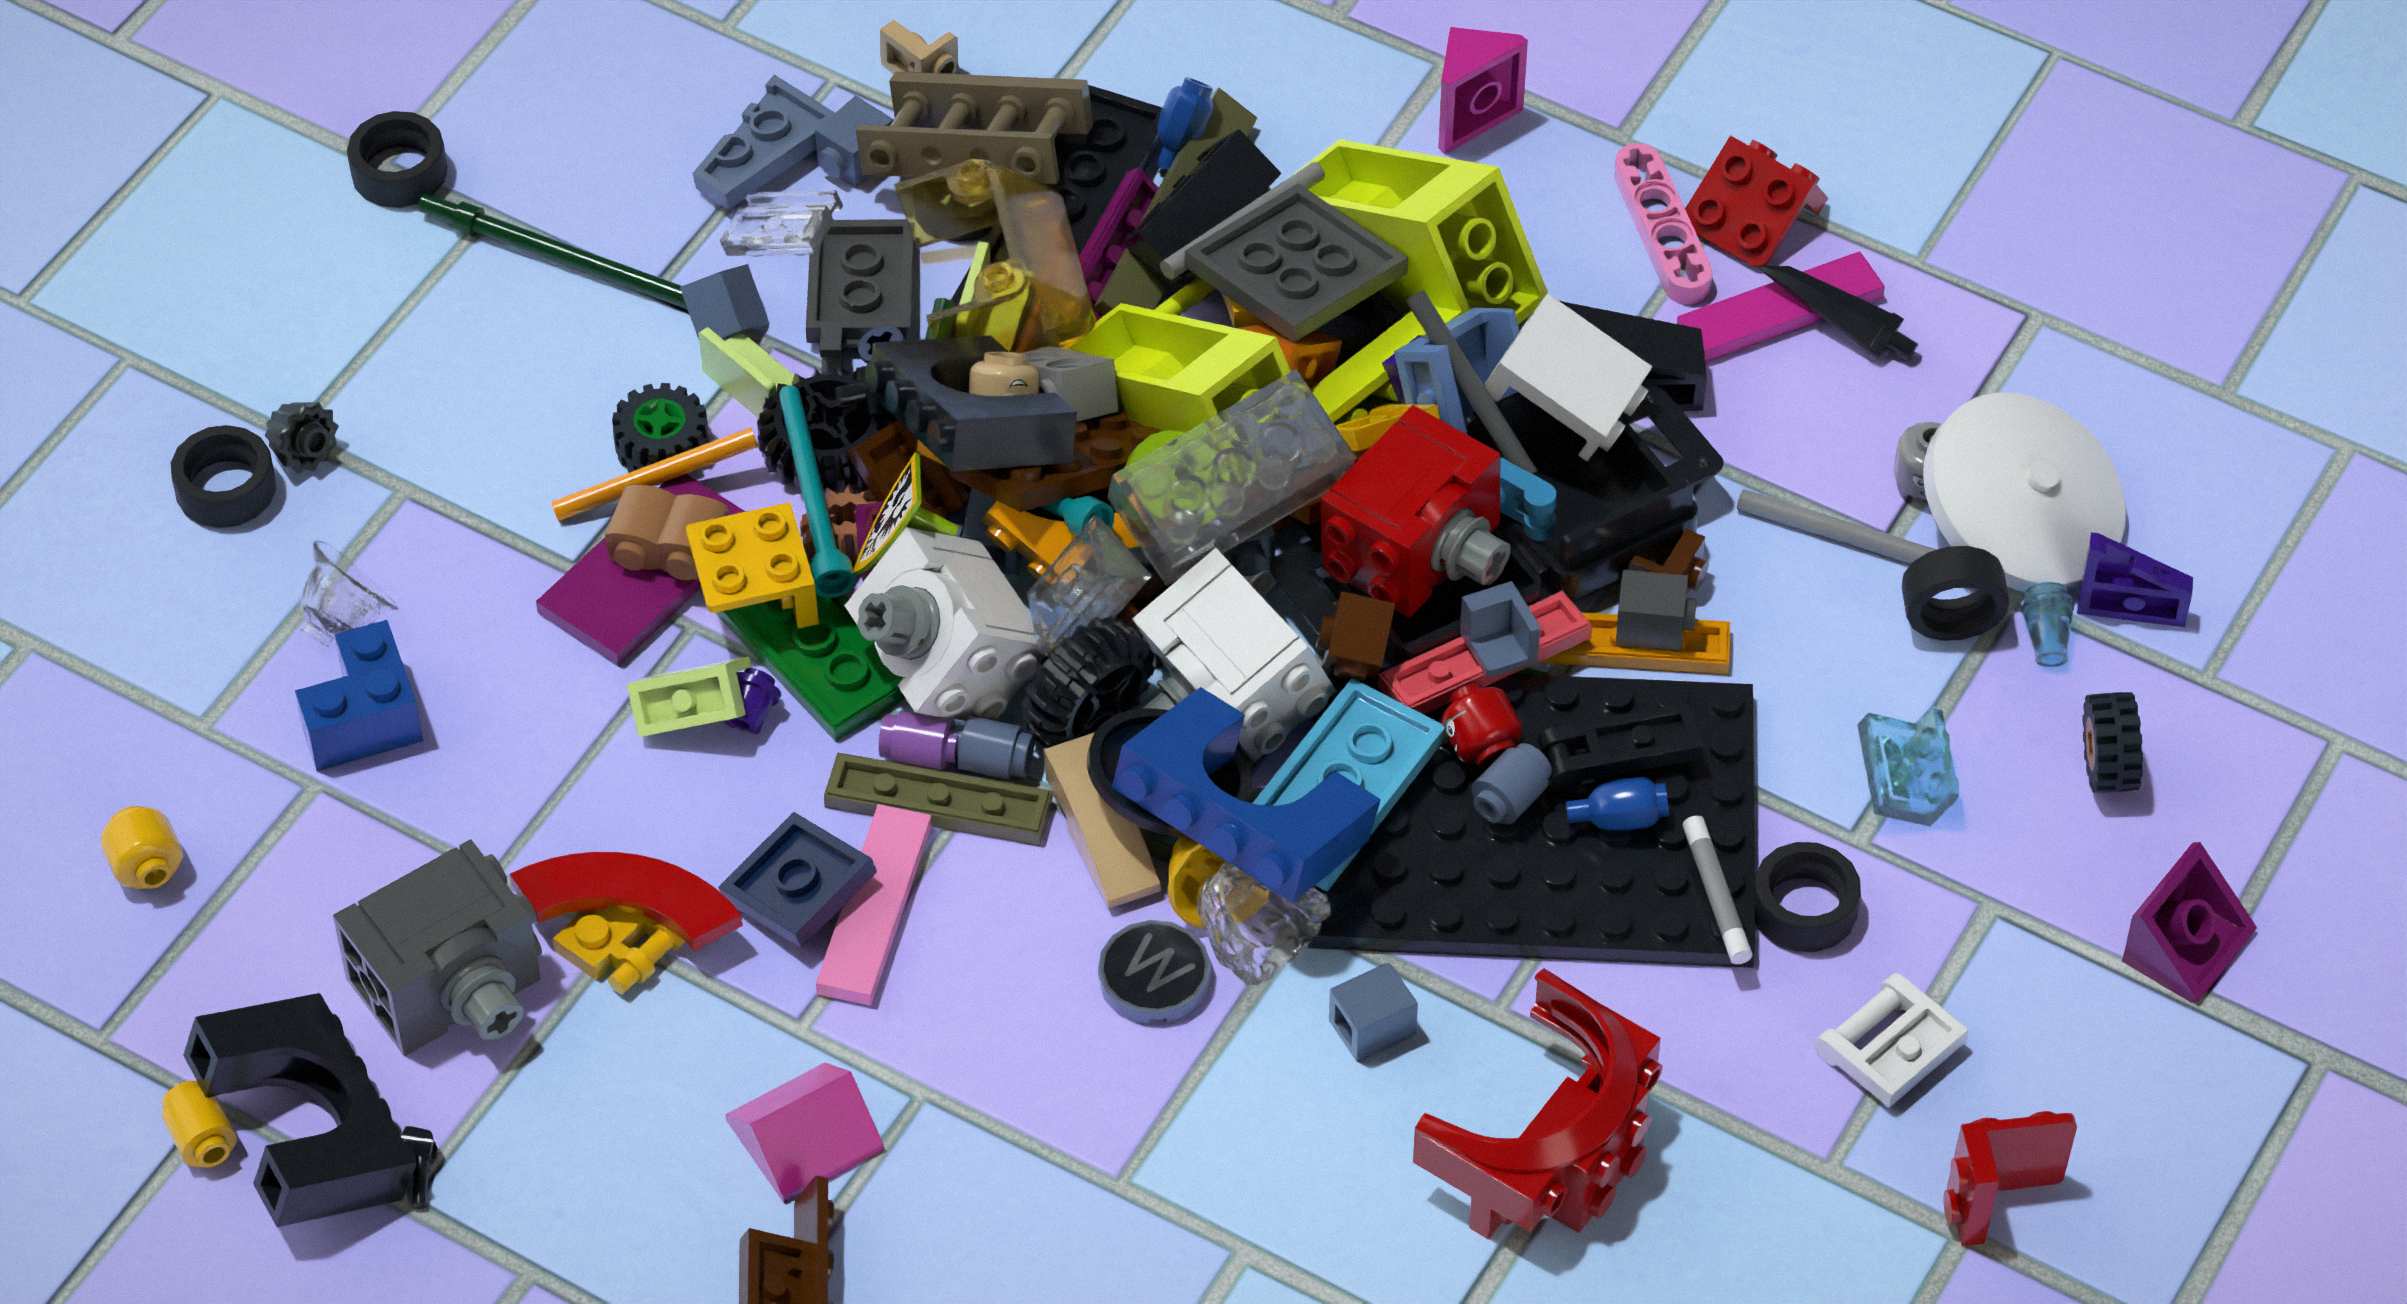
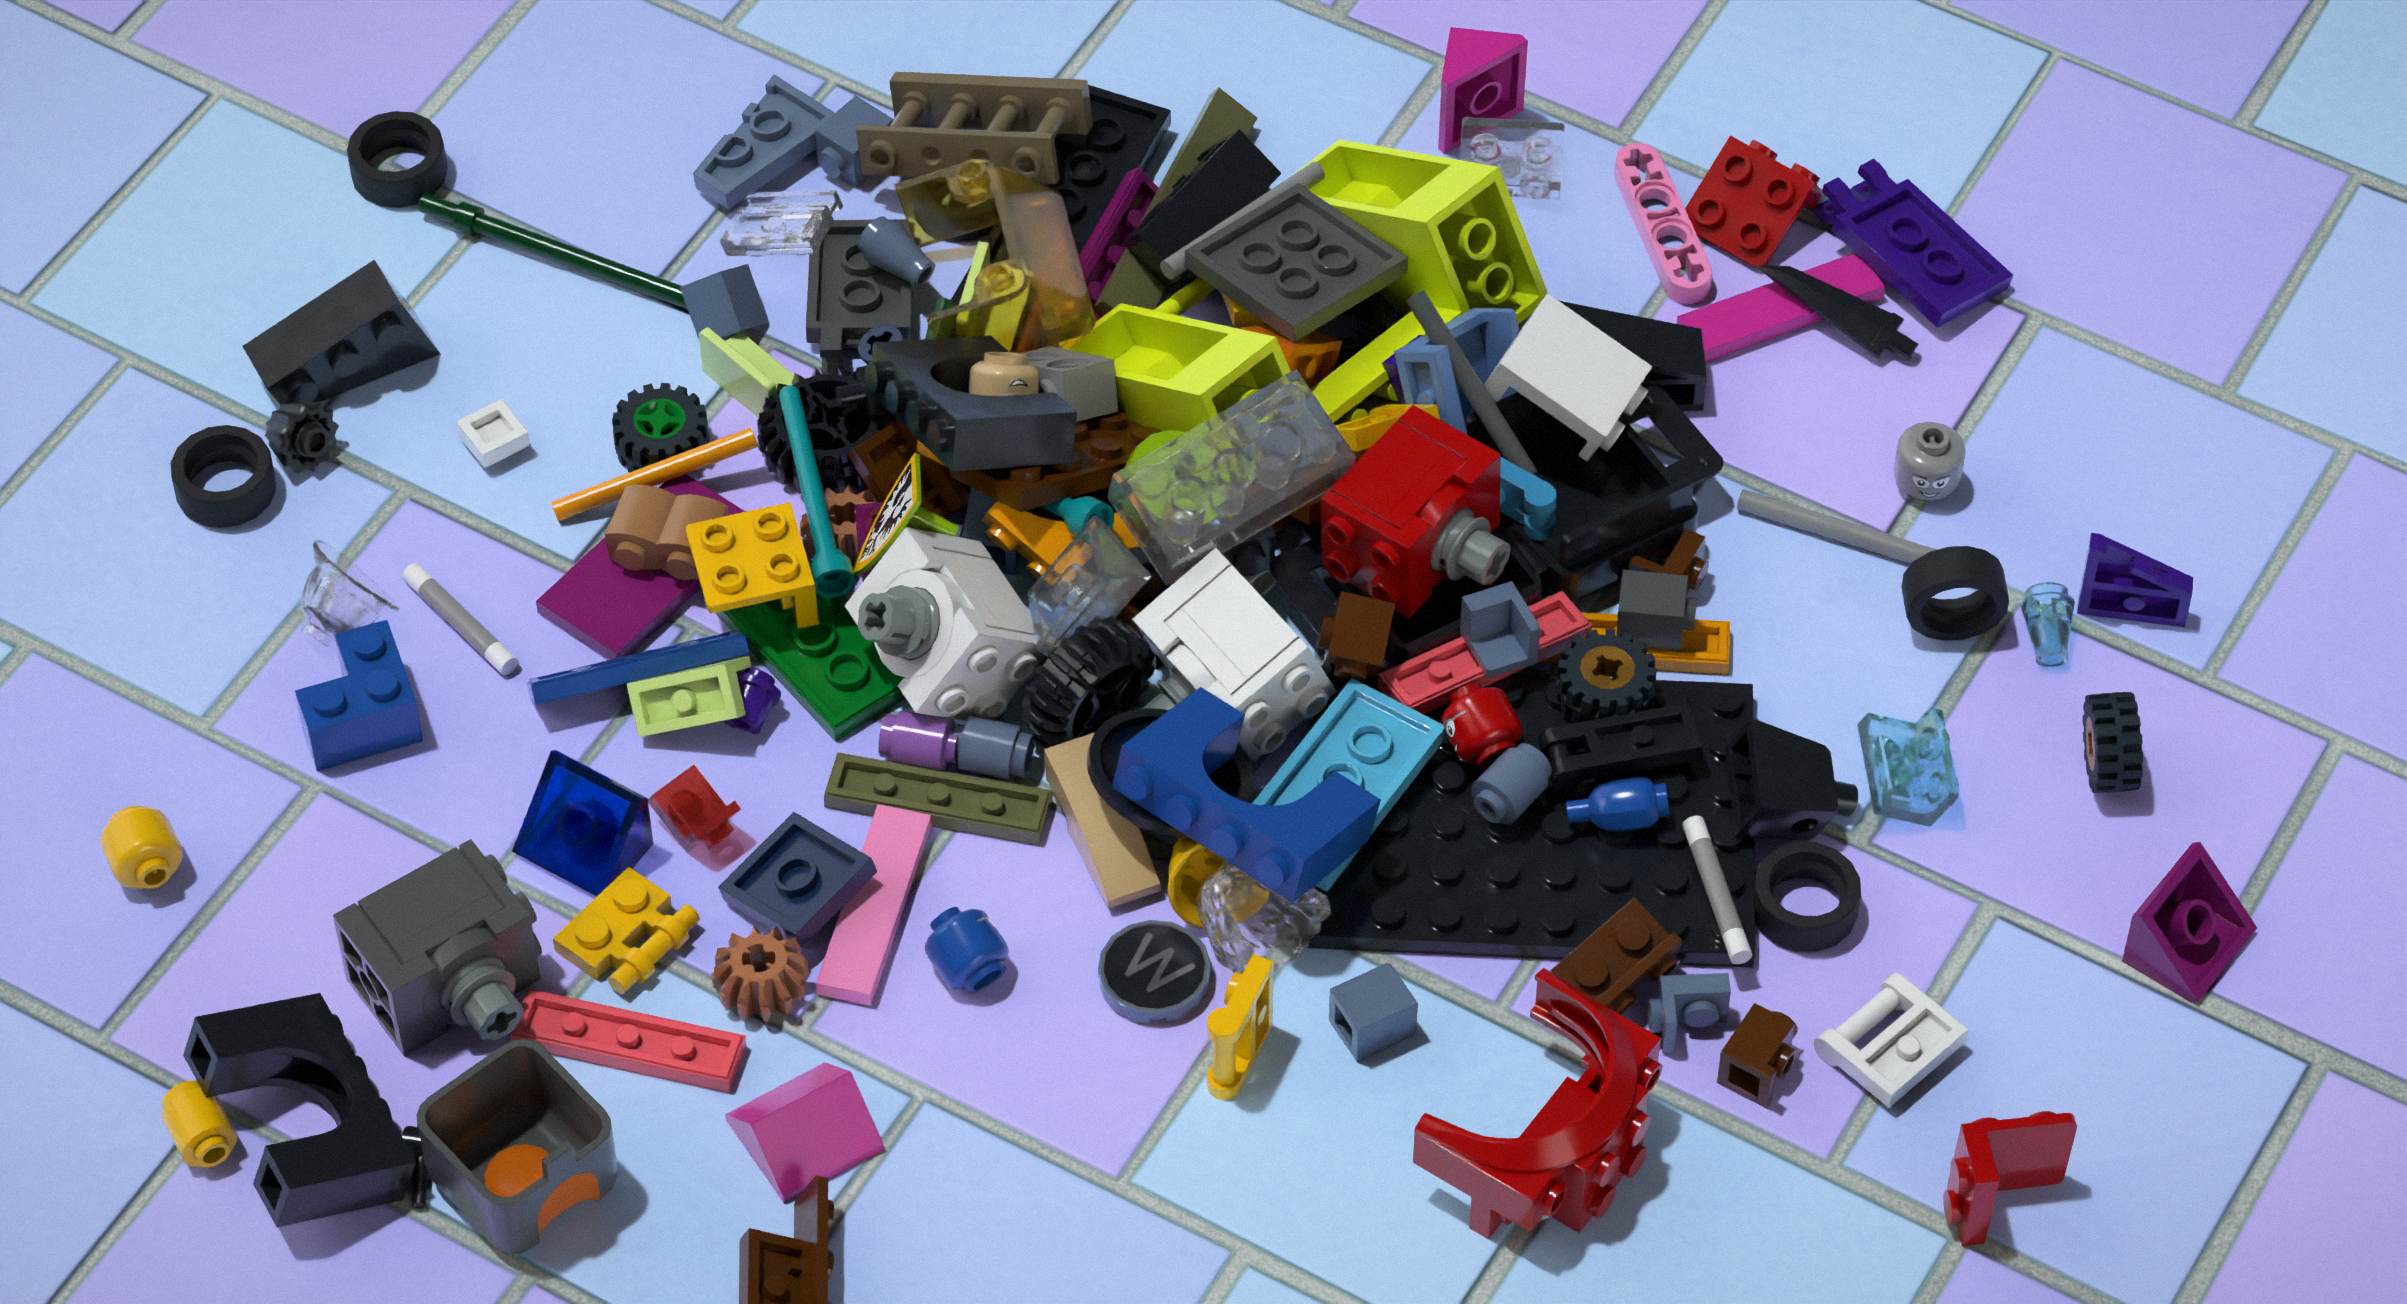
(341, 340): none -> black wedge
(460, 619): none -> light grey bar
(493, 433): none -> white plate
(517, 1144): none -> dark grey piece
(584, 825): none -> clear blue slope
(631, 1040): none -> coral tile
(636, 881): red tile -> none
(637, 666): none -> blue tile
(694, 810): none -> clear red bracket
(760, 974): none -> nougat gear
(893, 250): none -> sand blue cone
(909, 52): tan bracket -> none
(966, 949): none -> blue head
(1183, 118): blue plant -> none
(1240, 1027): none -> yellow plate
(1523, 150): none -> clear bracket
(1586, 671): none -> black wheel
(1621, 957): none -> reddish brown bracket
(1690, 1001): none -> sand blue bracket
(1758, 1055): none -> reddish brown brick
(1783, 784): none -> black torso
(1912, 244): none -> dark purple tile
(2023, 487): white dish -> none

